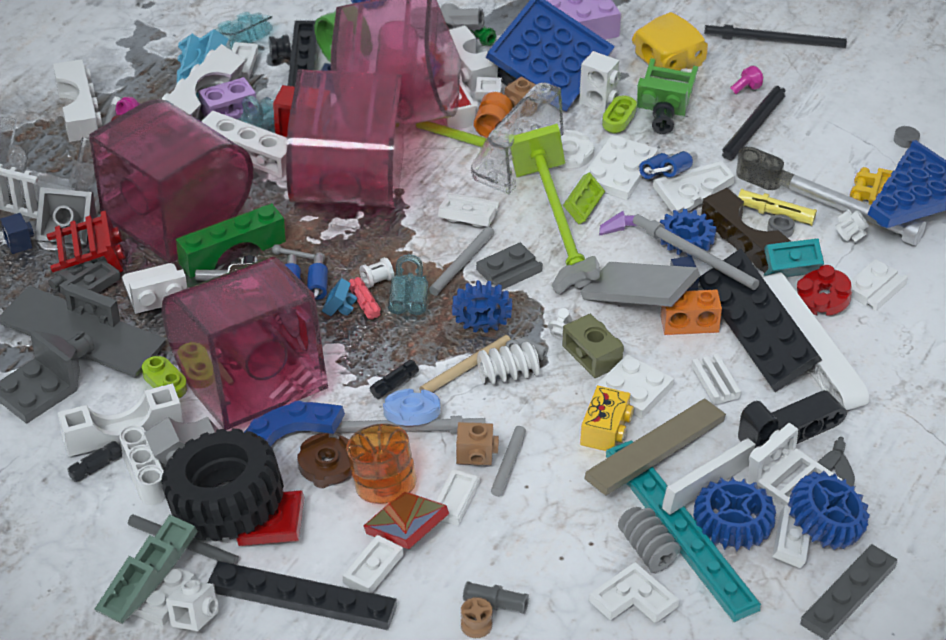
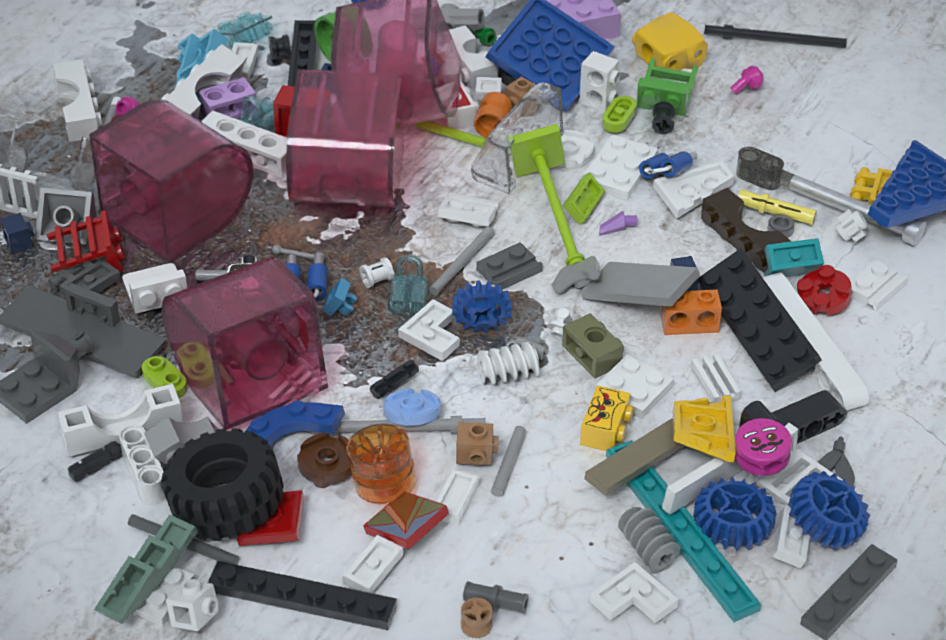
(204, 247): green arch -> none
(364, 298): coral axle -> none
(427, 330): none -> white plate
(461, 367): tan bar -> none
(658, 231): light grey bar -> none
(691, 228): blue gear -> none
(705, 426): none -> yellow wing
(753, 123): black axle -> none
(763, 447): none -> dark pink head
(905, 135): flat silver tile -> none

